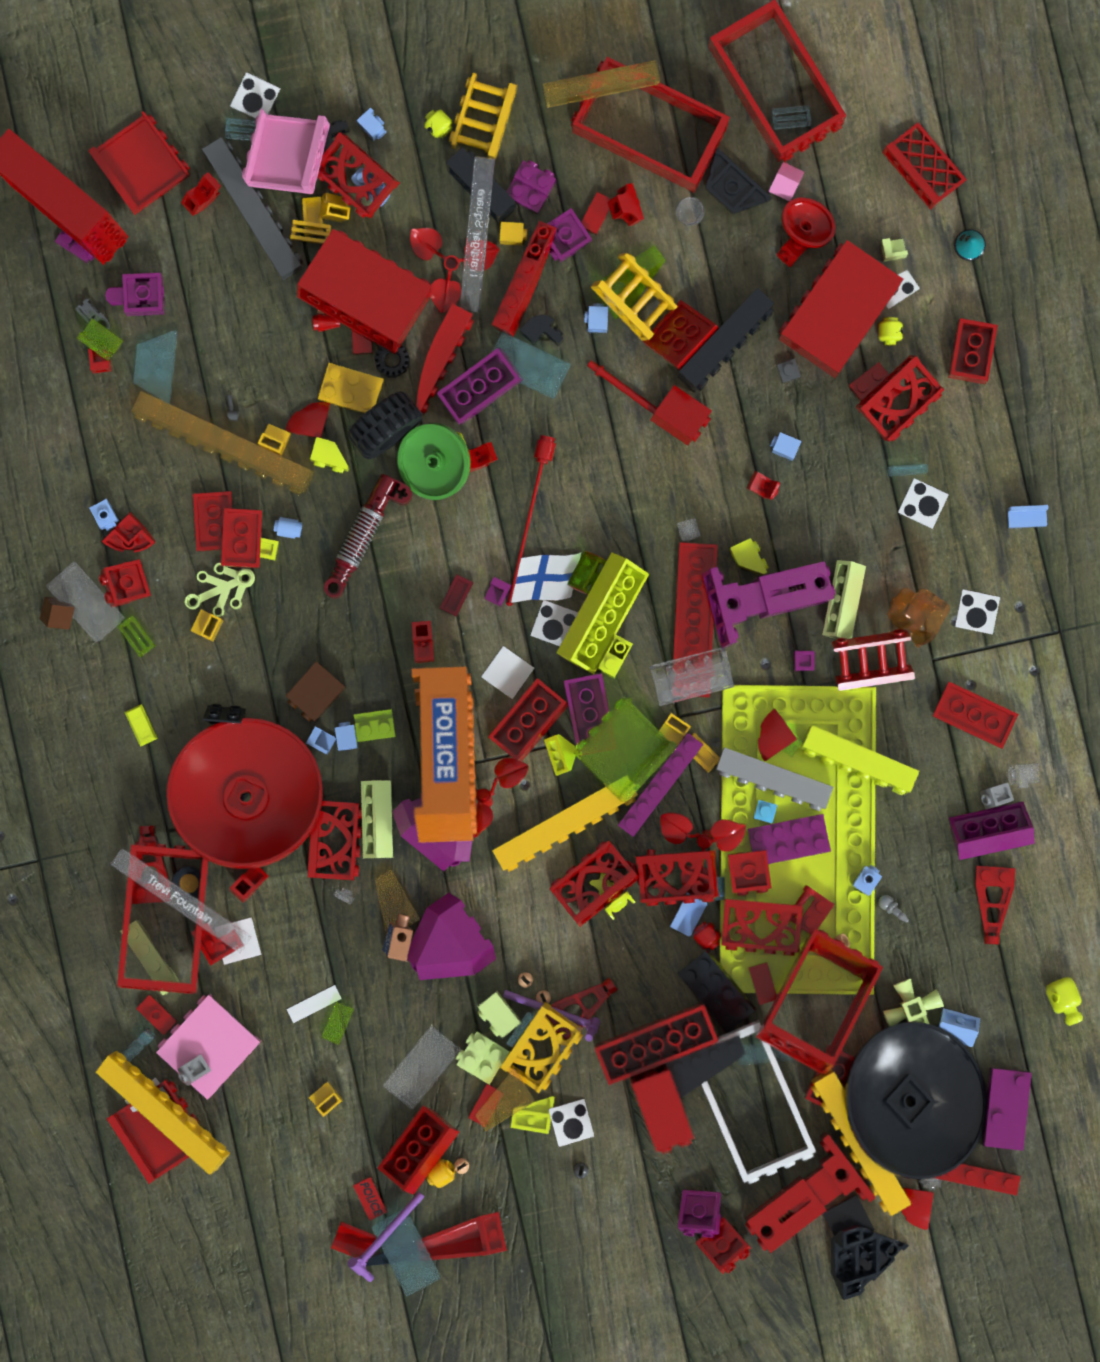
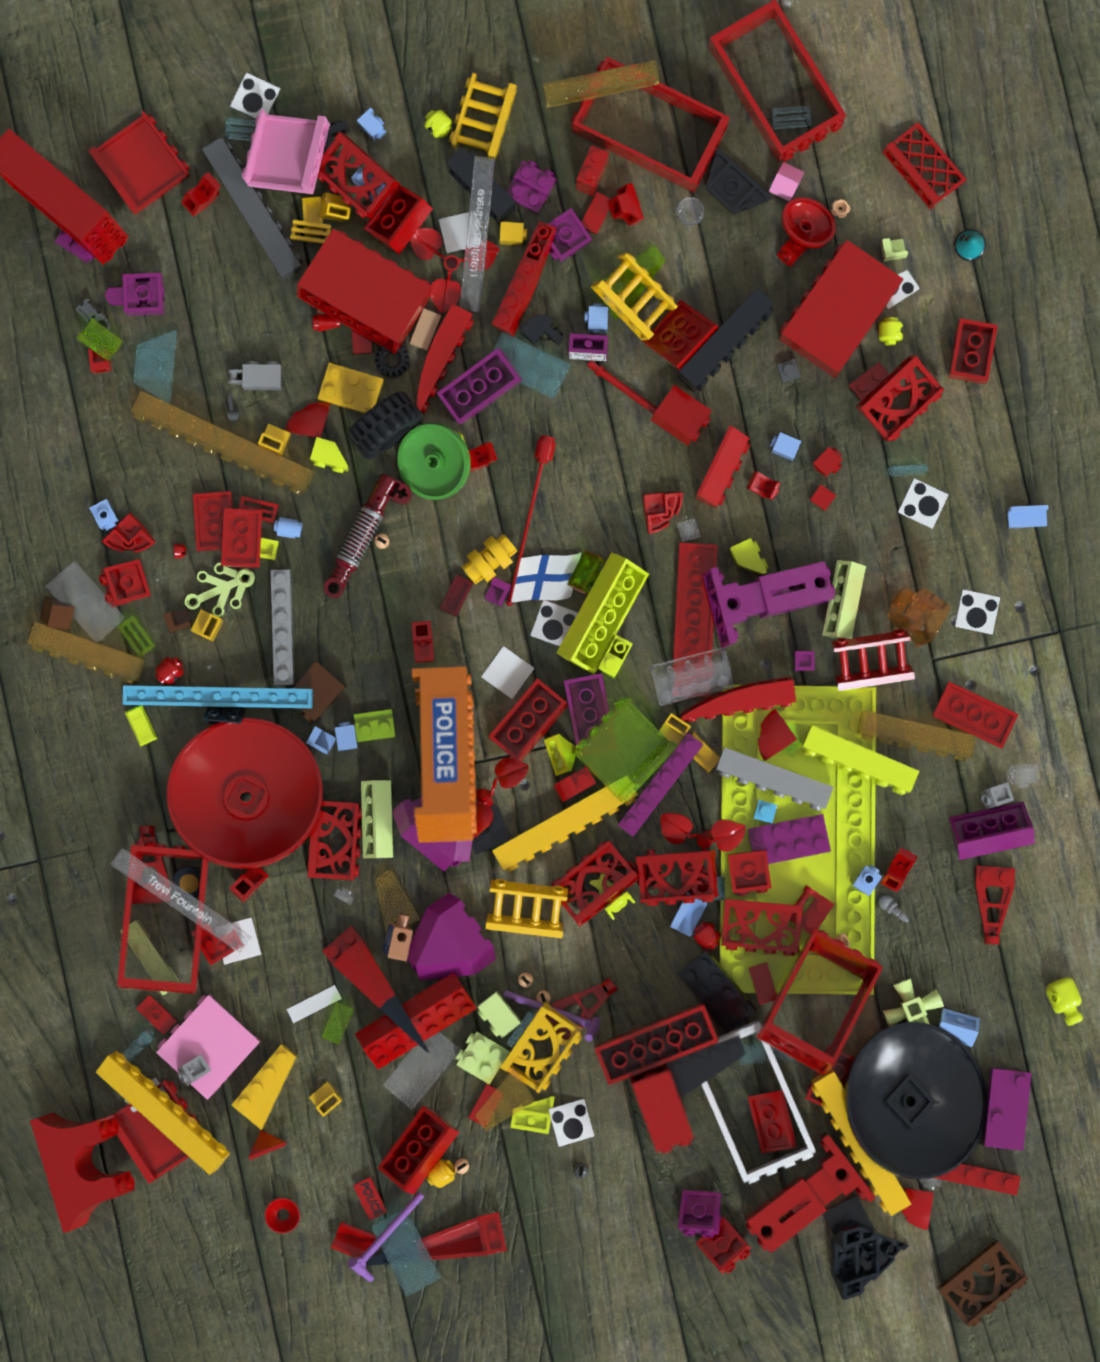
(69, 1168): none -> red piece
(86, 652): none -> clear yellow brick
(169, 670): none -> red head
(177, 621): none -> reddish brown panel
(179, 551): none -> red hinge
(218, 696): none -> medium azure plate
(258, 376): none -> light grey brick
(260, 502): none -> red tile
(263, 1090): none -> yellow wedge
(266, 1143): none -> red slope
(275, 1223): none -> red piece
(282, 628): none -> light grey brick
(358, 965): none -> red plate
(379, 544): none -> light nougat hinge
(398, 219): none -> red brick
(425, 329): none -> tan tile
(429, 1013): none -> red brick
(455, 231): none -> white sticker
(493, 835): none -> black plate
(501, 551): none -> yellow piece
(521, 925): none -> yellow fence
(574, 784): none -> red brick
(588, 347): none -> magenta brick
(592, 170): none -> red brick
(660, 508): none -> red brick
(722, 468): none -> red slope
(744, 698): none -> red slope
(772, 1121): none -> red plate
(822, 497): none -> red tile
(828, 462): none -> red brick
(835, 208): none -> light nougat plate
(898, 869): none -> red brick
(916, 734): none -> clear yellow brick
(955, 1282): none -> reddish brown fence

